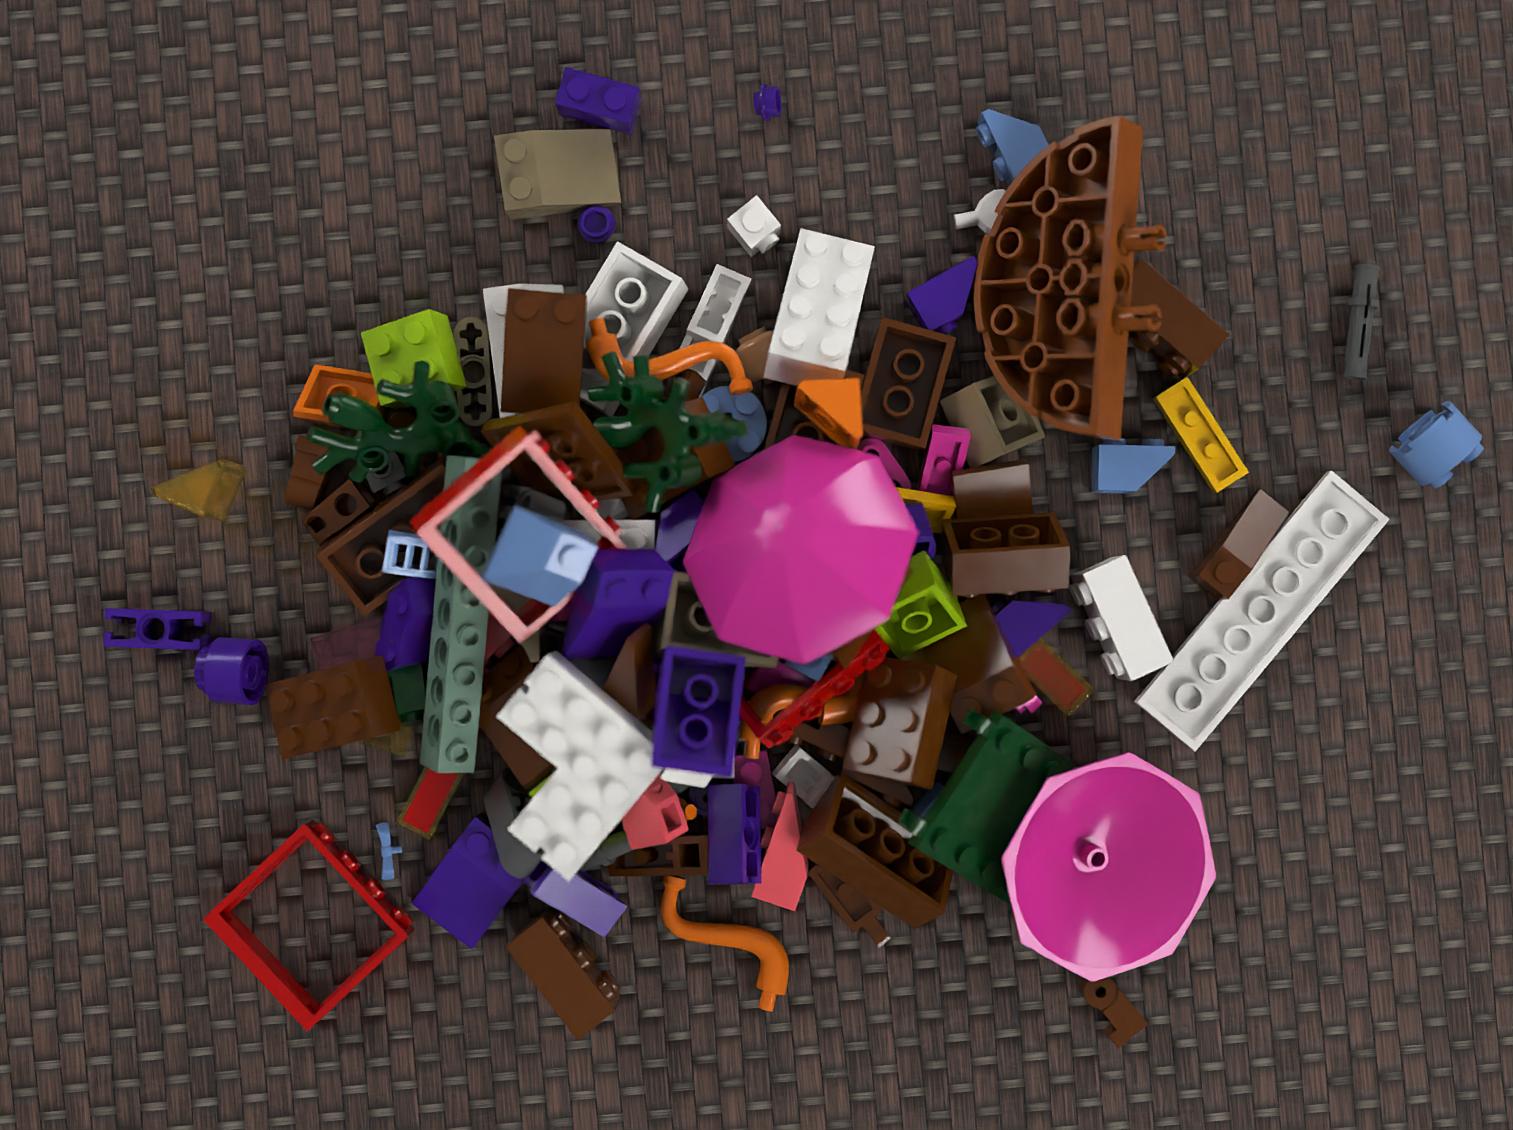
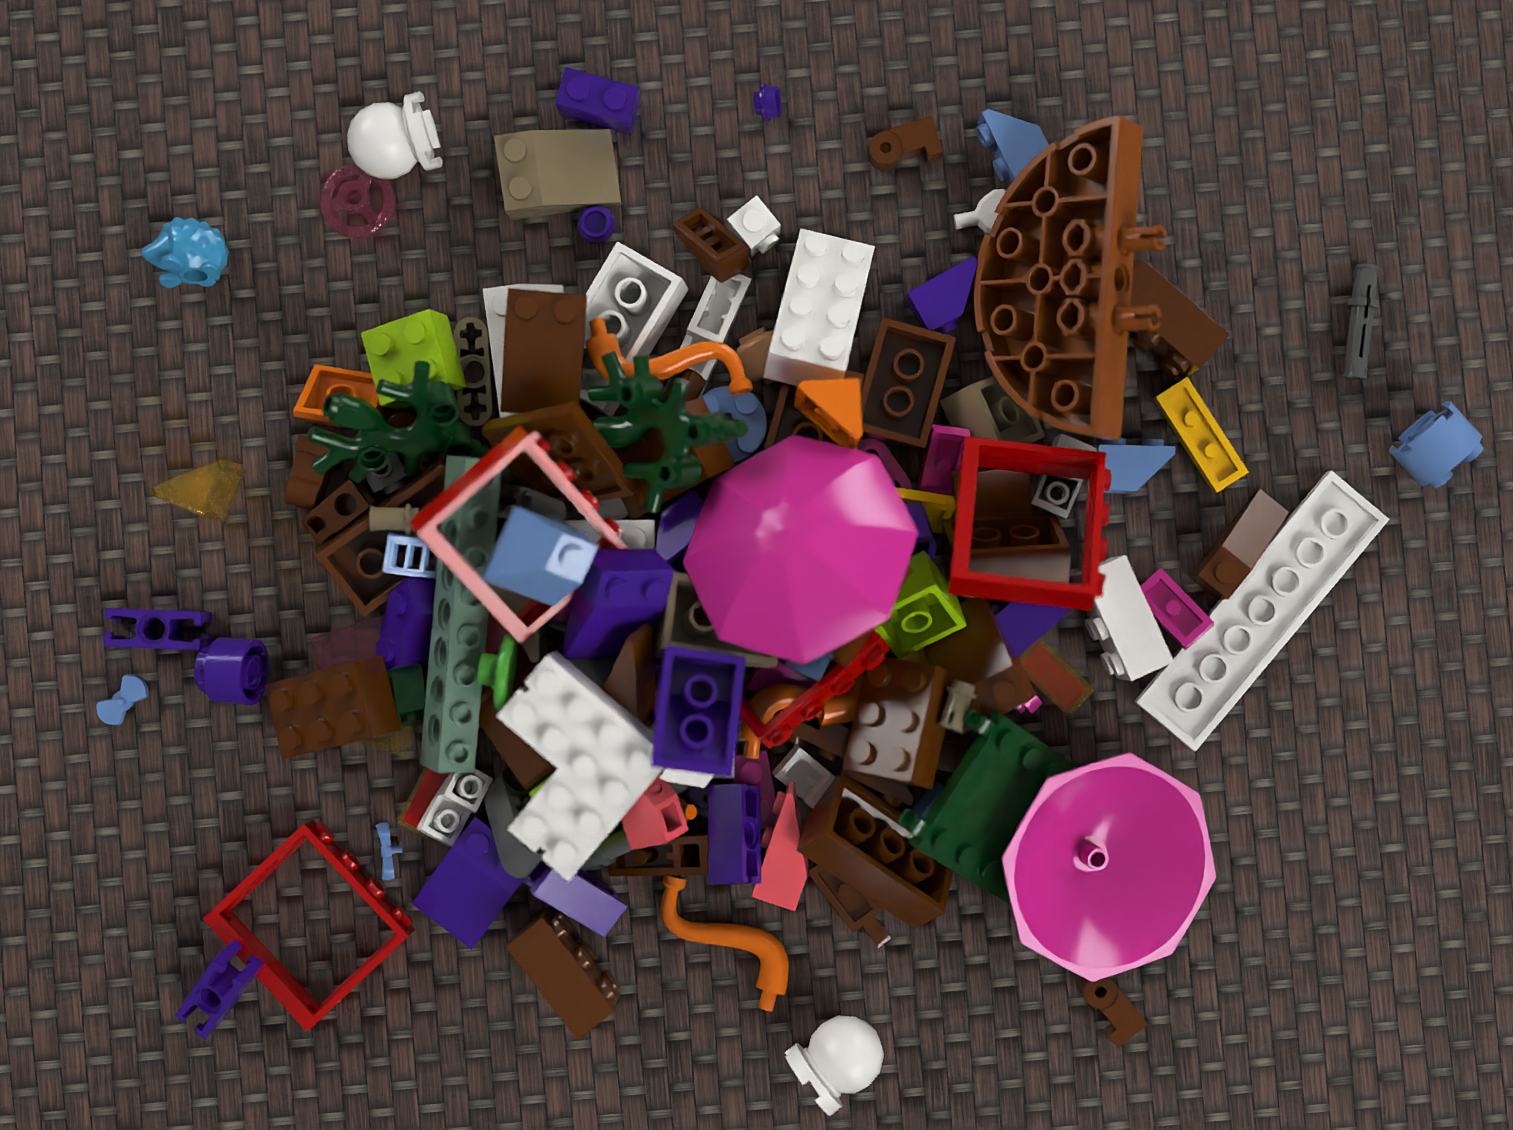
(114, 710): none -> medium blue piece
(188, 253): none -> dark azure animal
(219, 989): none -> dark purple piece
(343, 202): none -> clear pink piece
(391, 139): none -> white tile
(392, 518): none -> dark tan pin
(453, 804): none -> white slope
(500, 671): none -> bright green piece
(721, 264): none -> reddish brown slope
(839, 1059): none -> white tile
(904, 143): none -> reddish brown leg
(956, 705): none -> dark tan pin
(1034, 460): none -> red window
(1059, 493): none -> light grey slope
(1175, 609): none -> dark pink plate

